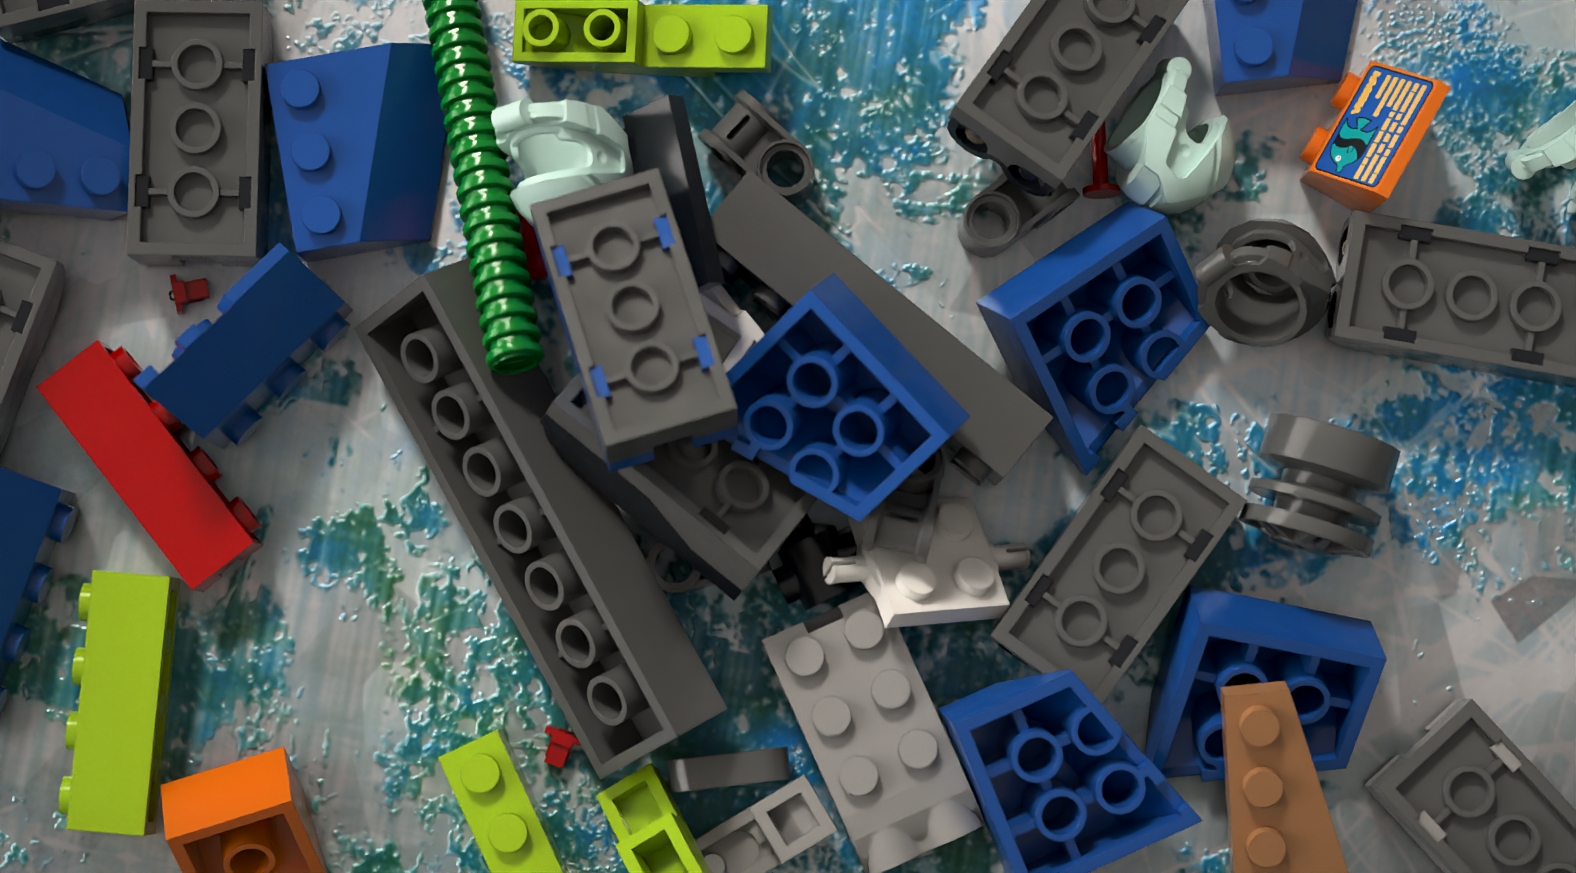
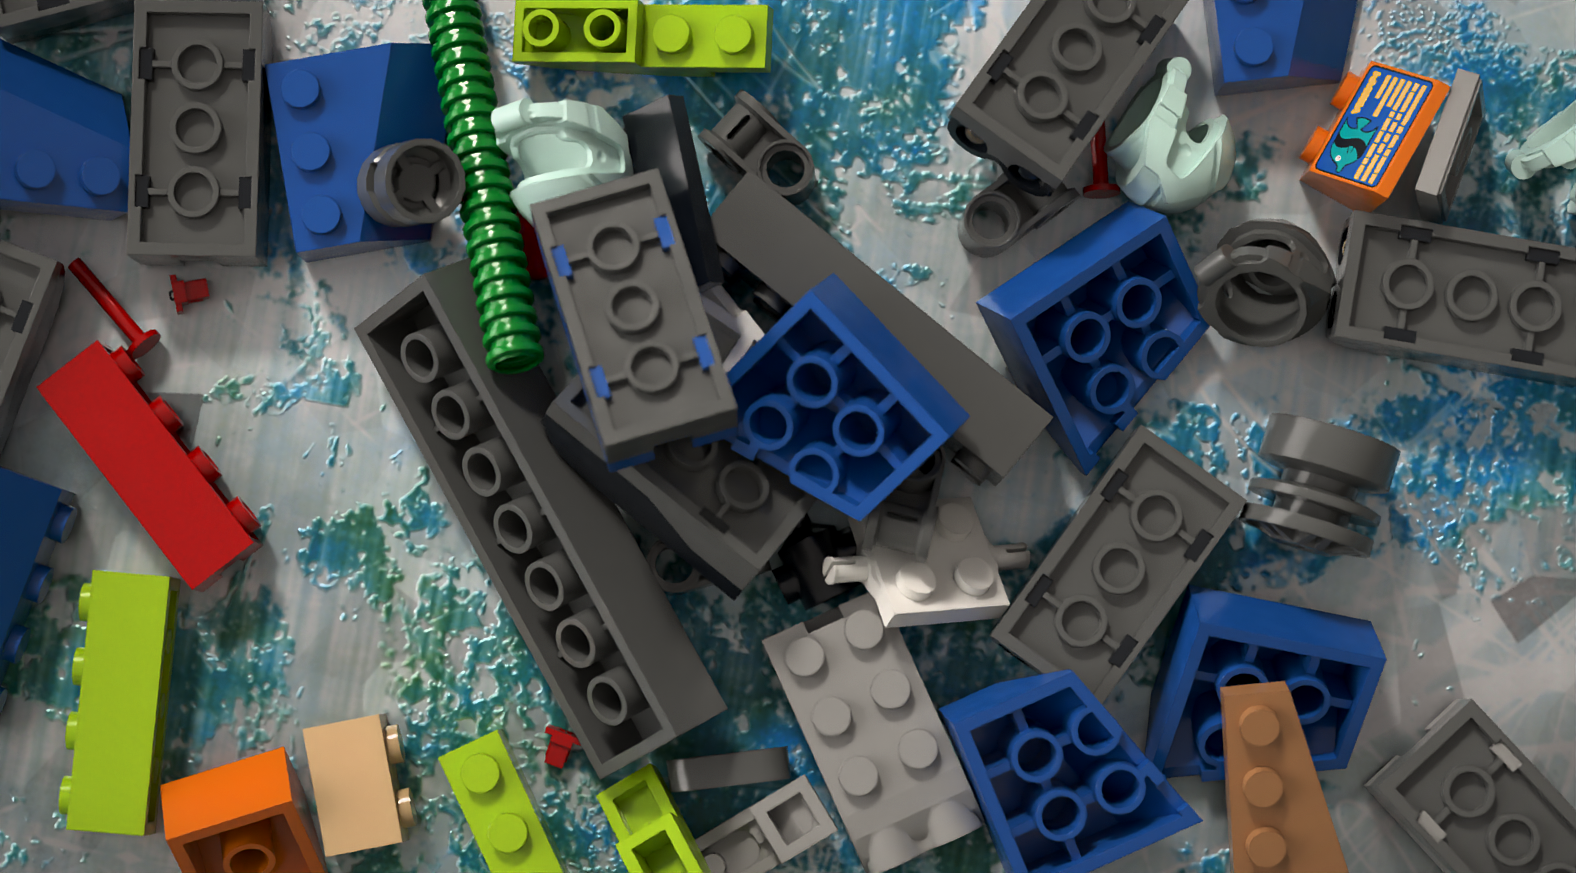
(141, 341): none -> red pin
(251, 351): blue wedge -> none
(359, 784): none -> tan piece
(425, 181): none -> dark grey wheel
(1451, 147): none -> light grey tile

